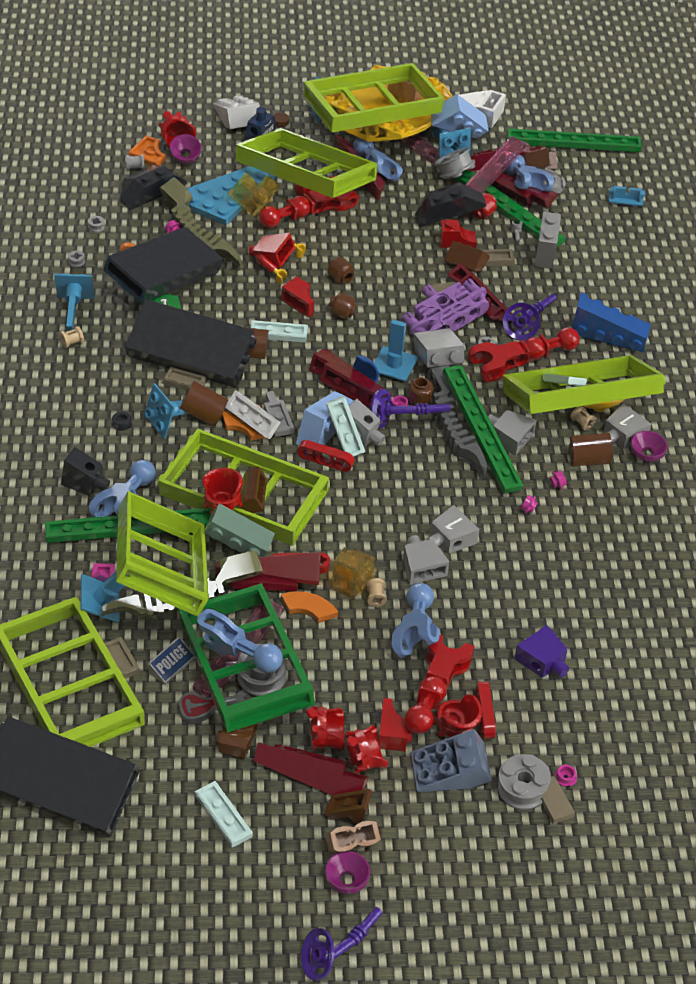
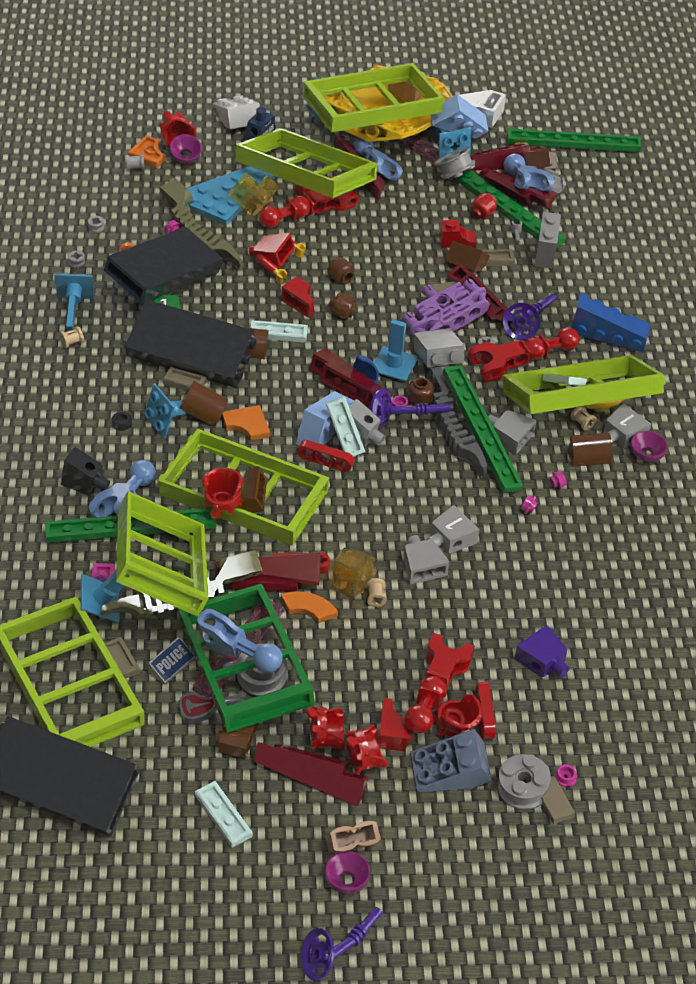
(146, 185): black wedge -> none
(238, 531): sand green brick -> none
(252, 414): white plate -> none
(279, 411): light grey hinge -> none
(281, 119): reddish brown tile -> none
(349, 804): reddish brown slope -> none
(417, 624): medium blue piece -> none
(448, 203): black wedge -> none
(496, 164): clear pink tile -> none
(619, 196): dark azure hinge -> none

